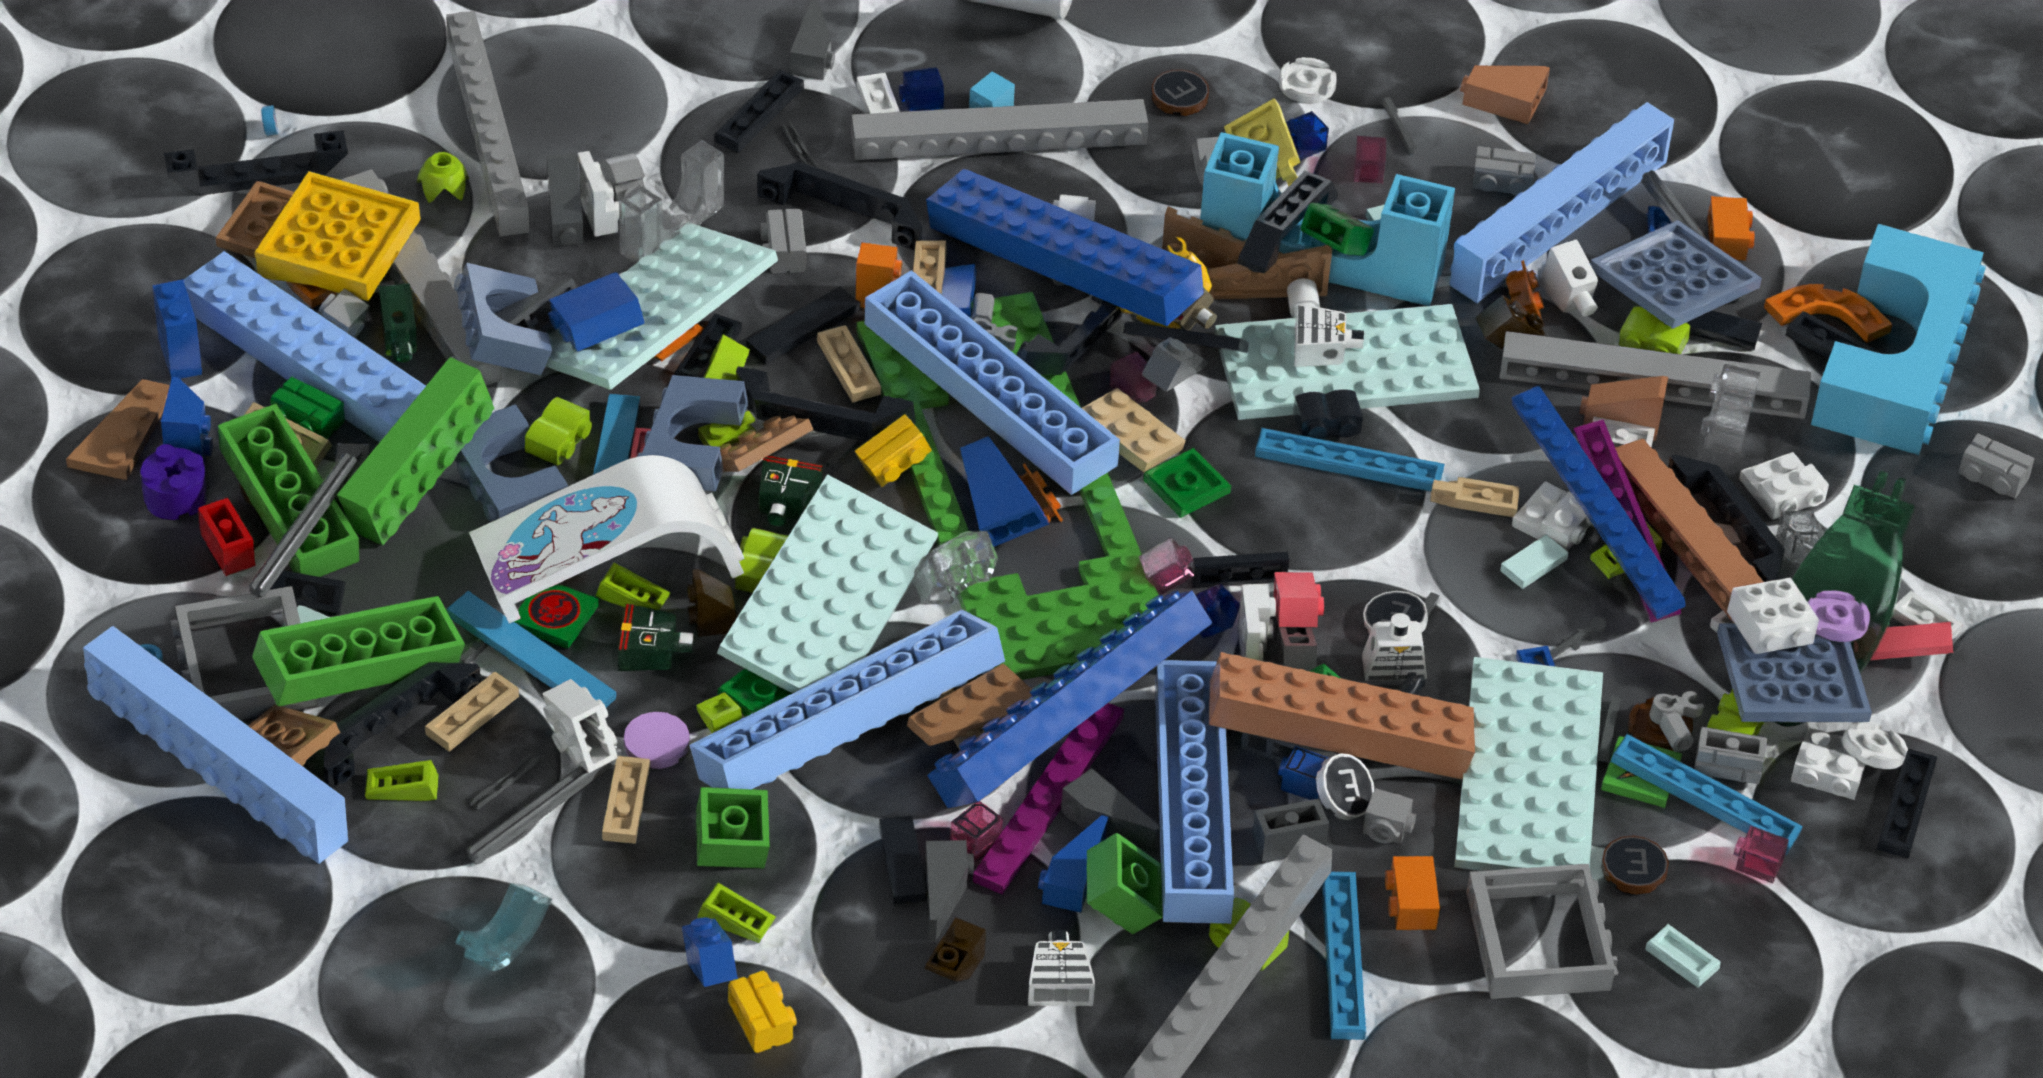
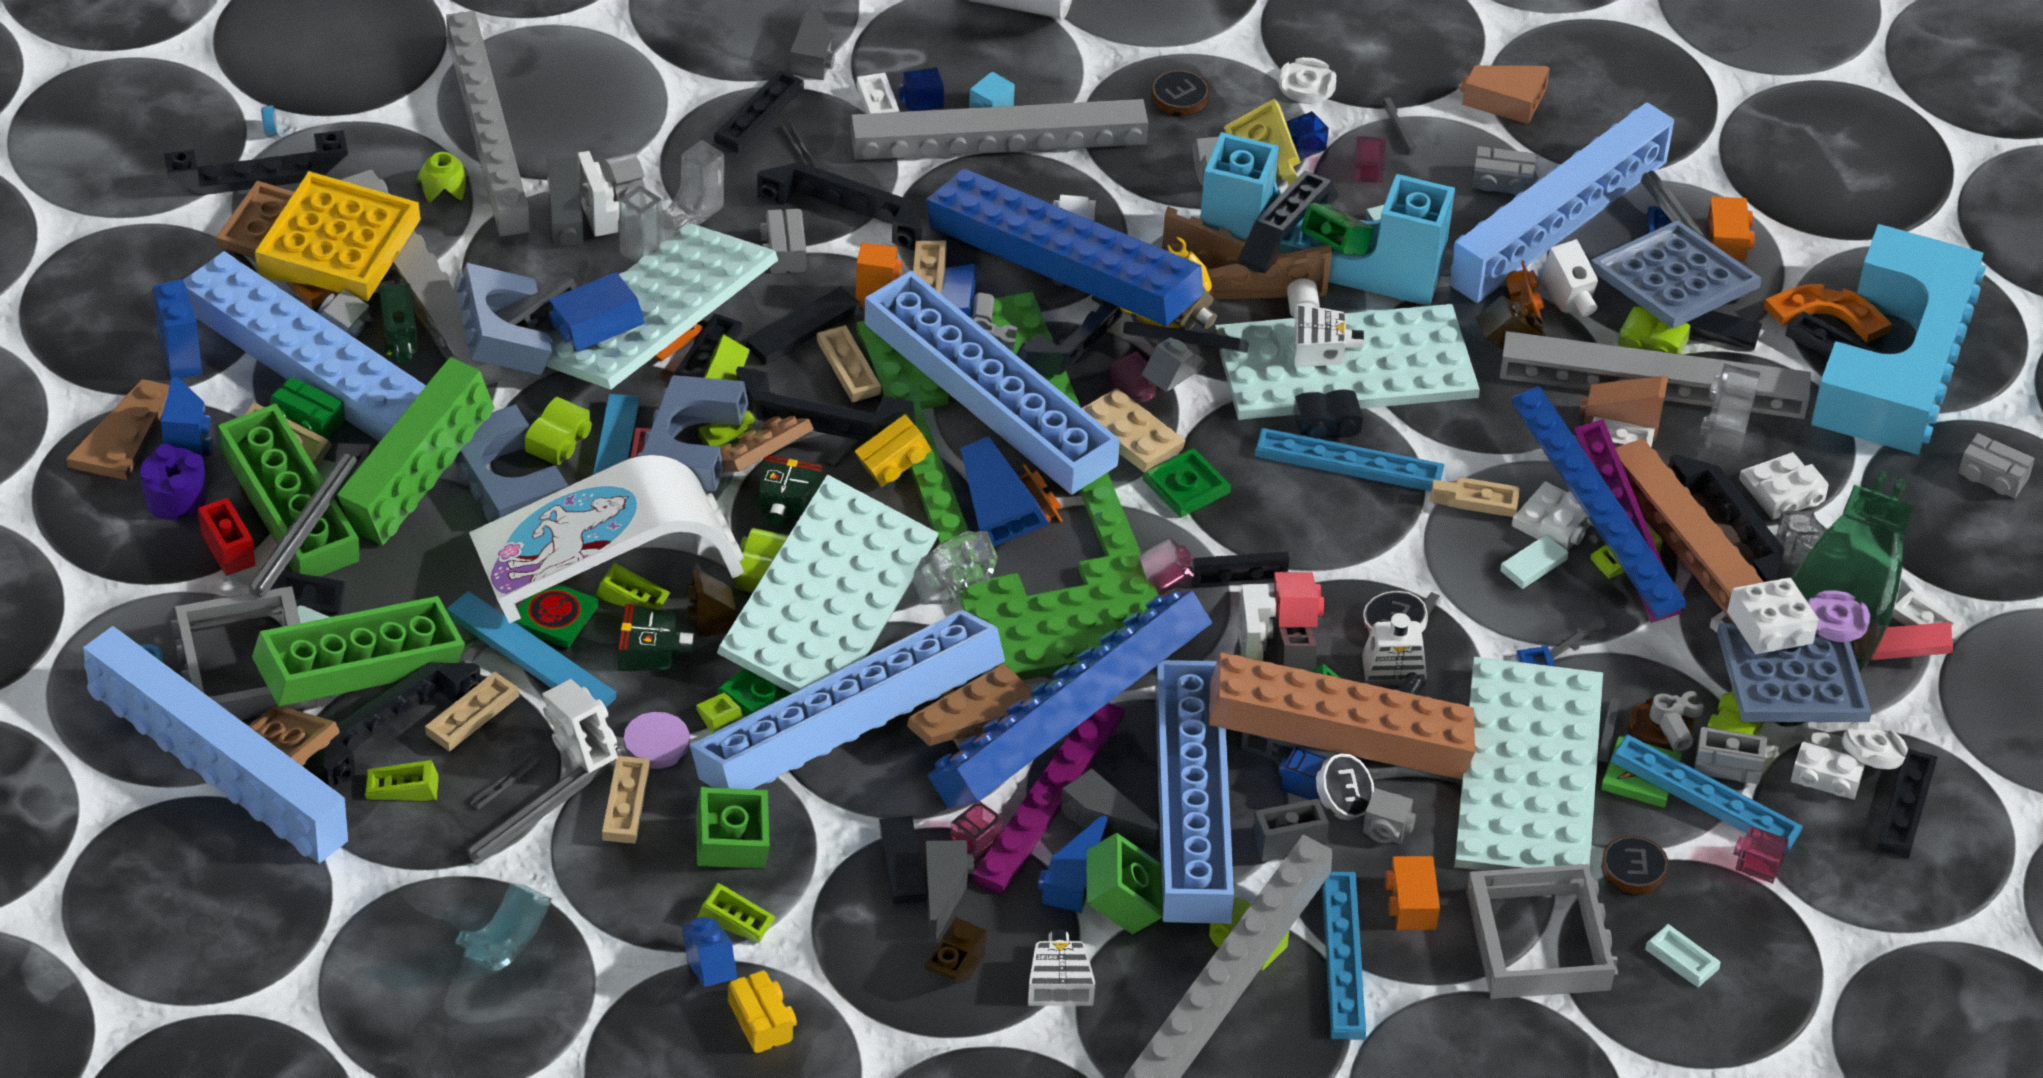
(1220, 608): clear blue brick -> none

